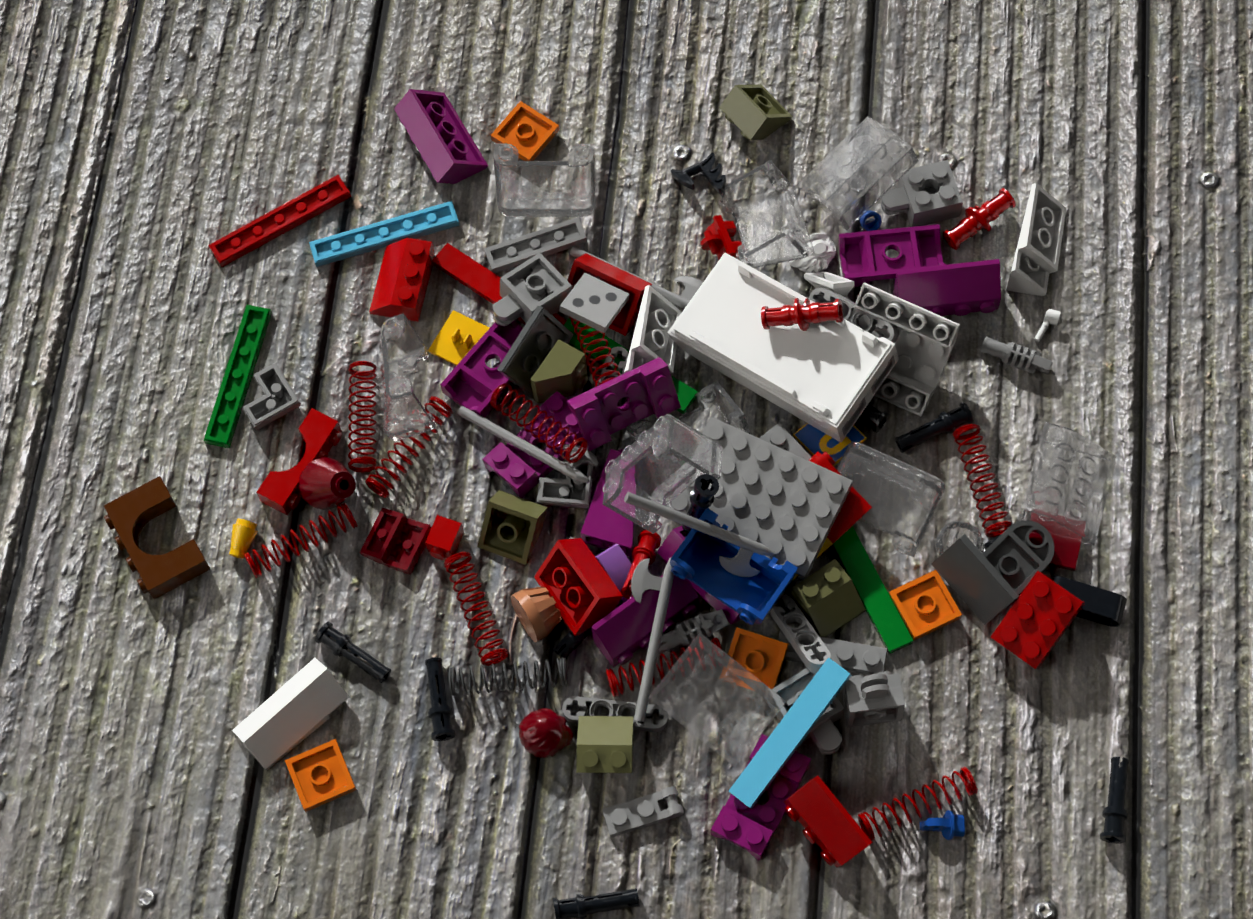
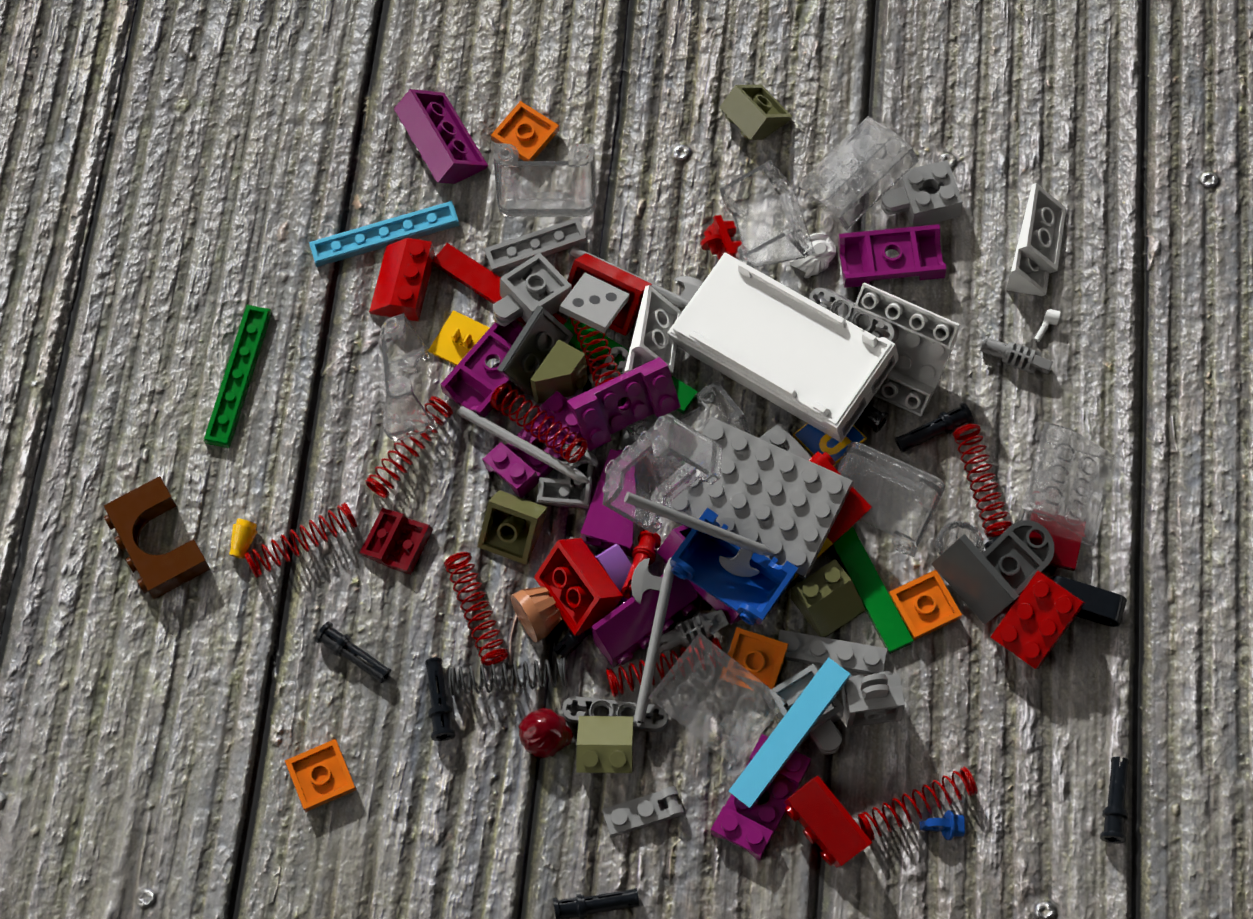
(276, 402): light grey brick -> none
(279, 220): red tile -> none
(281, 488): red arch -> none
(291, 714): white slope -> none
(326, 483): dark red cone -> none
(362, 460): red piece -> none
(444, 537): red brick -> none
(701, 496): black pin -> none
(707, 168): black piece -> none
(802, 314): red piece -> none
(803, 632): light grey beam -> none
(830, 281): white slope -> none
(871, 224): blue hinge -> none
(952, 287): magenta slope -> none
(979, 218): red piece -> none

